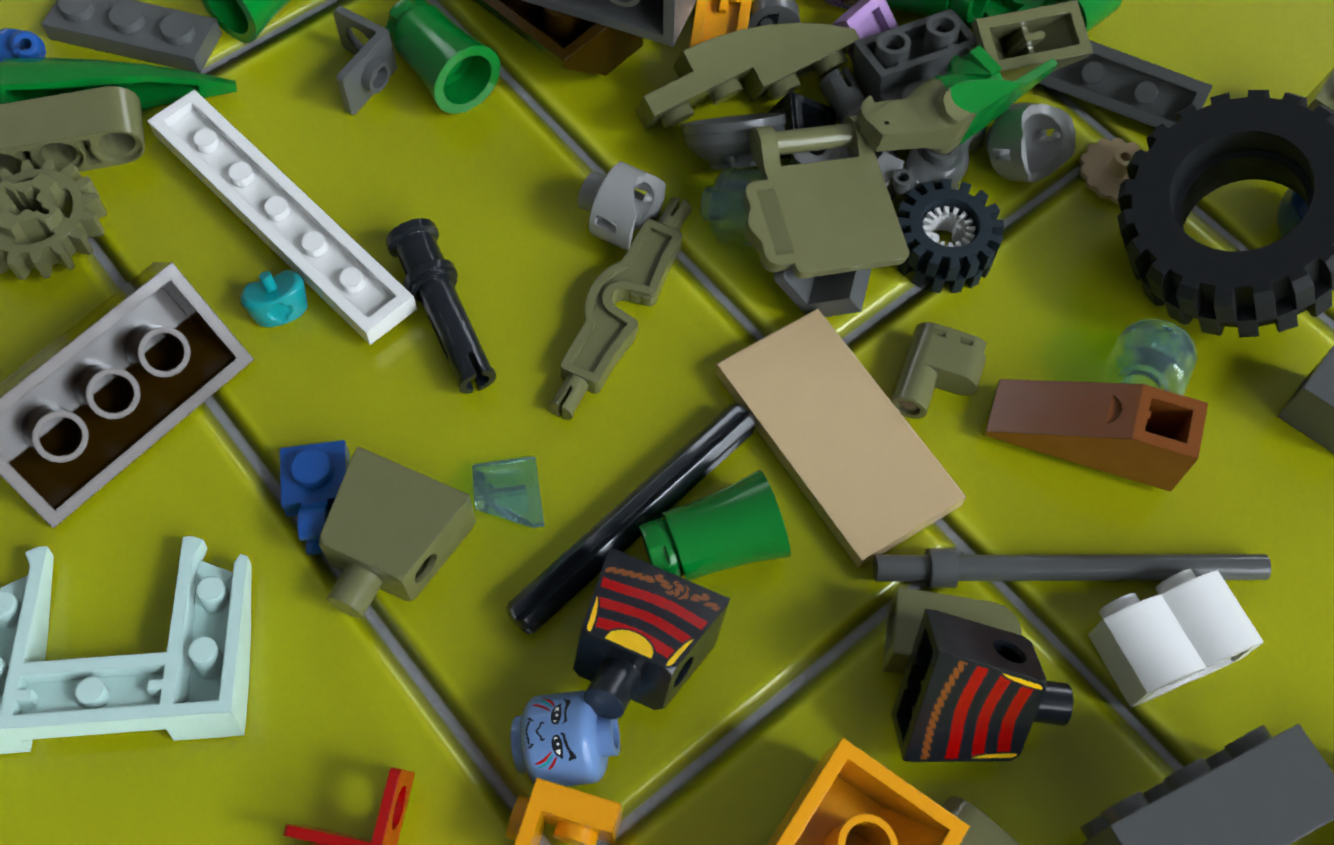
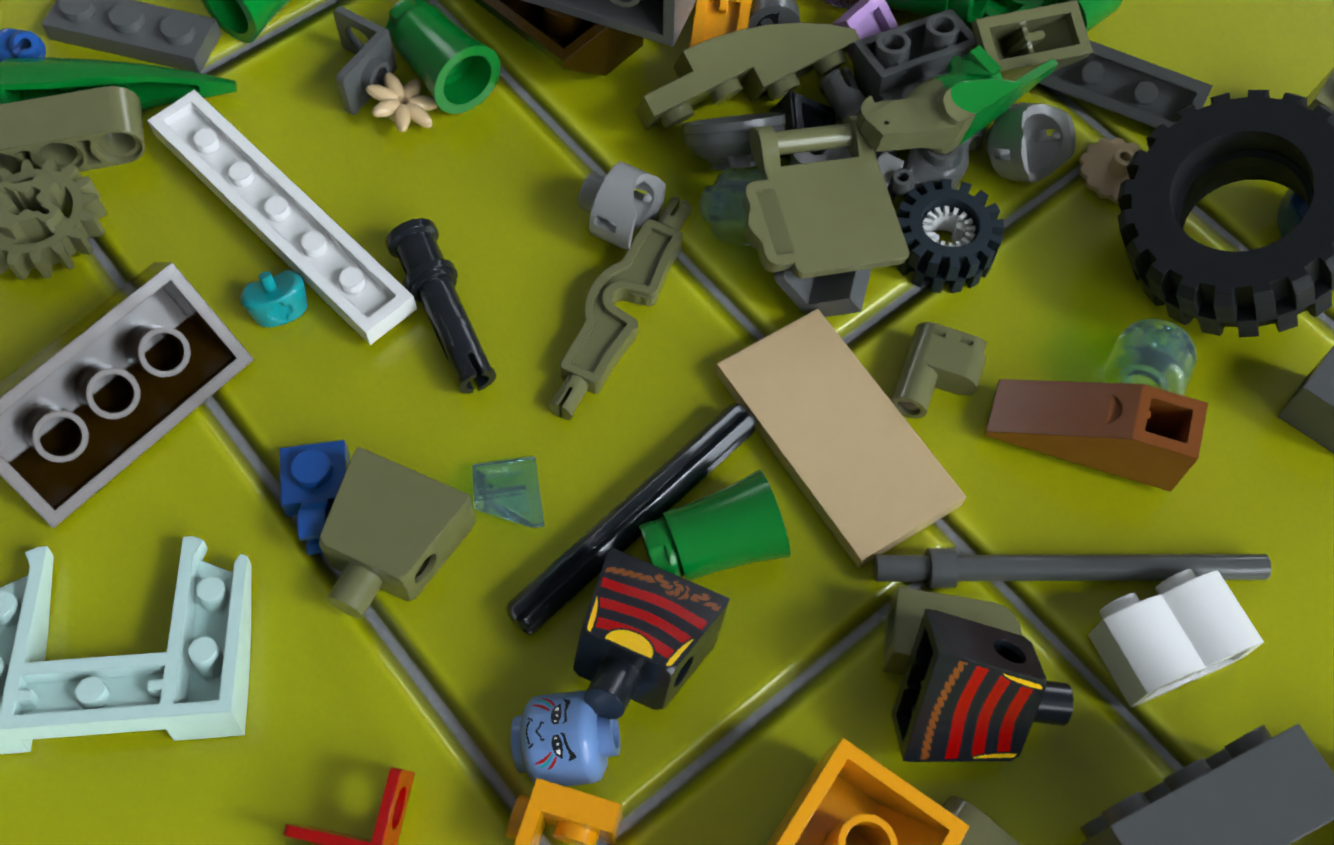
(402, 102): none -> tan plant

